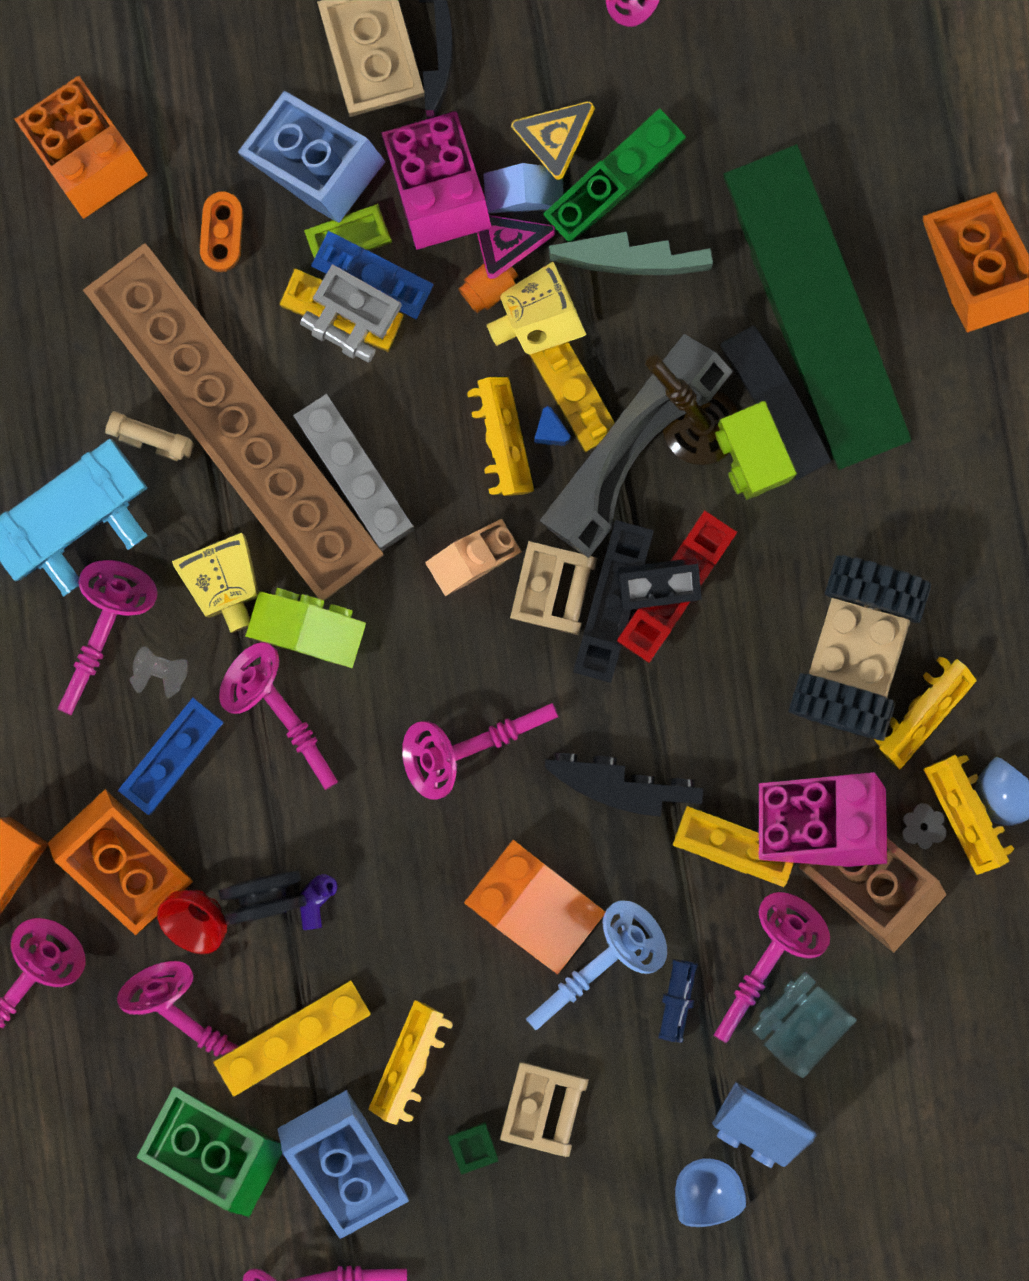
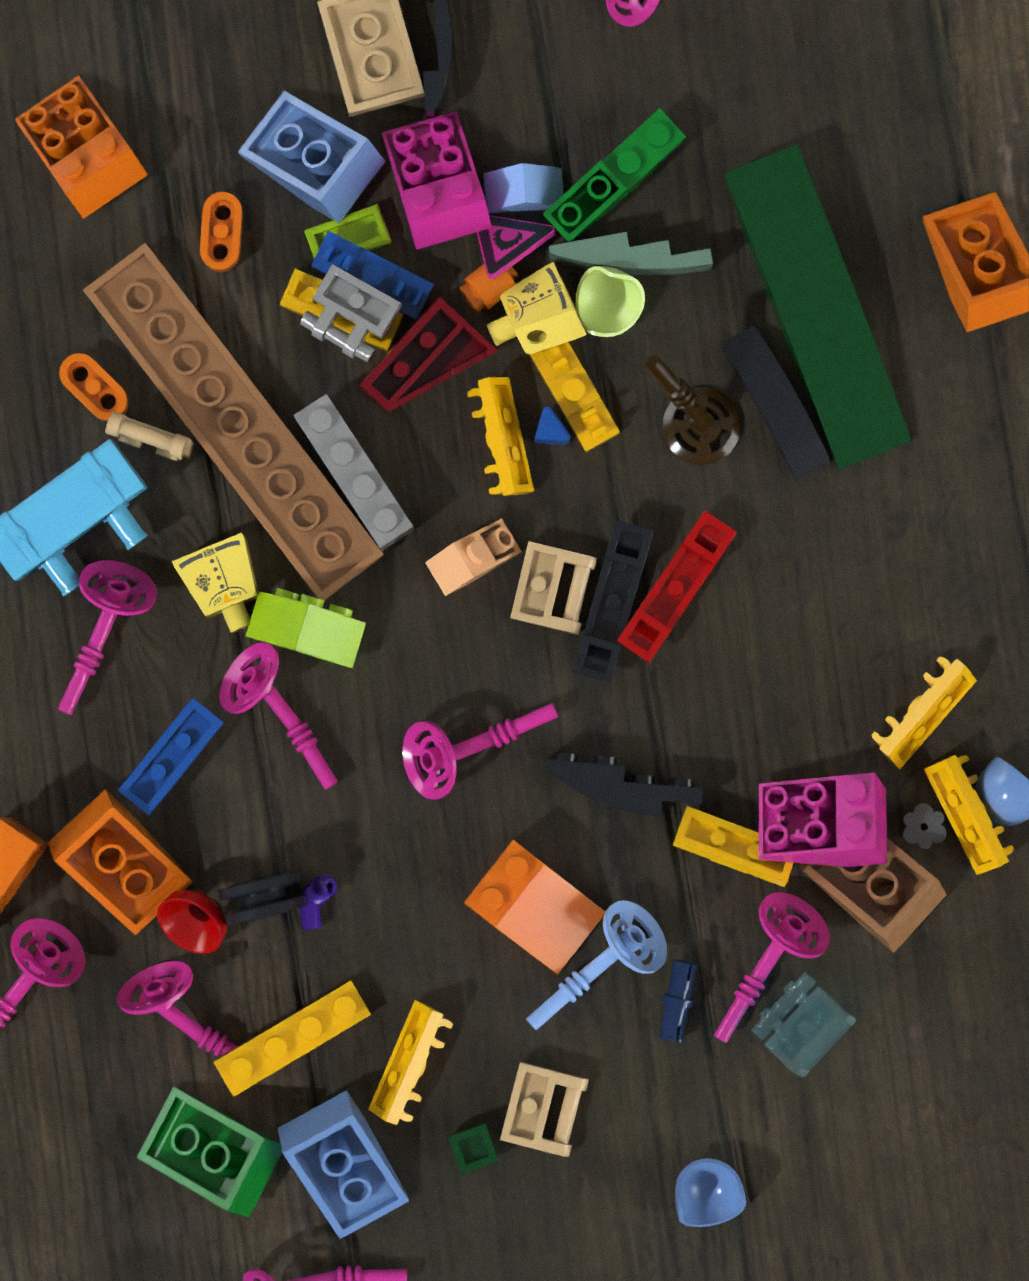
(94, 388): none -> orange plate
(148, 664): clear piece -> none
(425, 356): none -> dark red wedge
(555, 135): black piece -> none
(587, 504): dark grey arch -> none
(608, 301): none -> yellowish green helmet
(659, 584): black piece -> none
(756, 449): lime brick -> none
(761, 1126): medium blue slope -> none
(860, 647): plate -> none

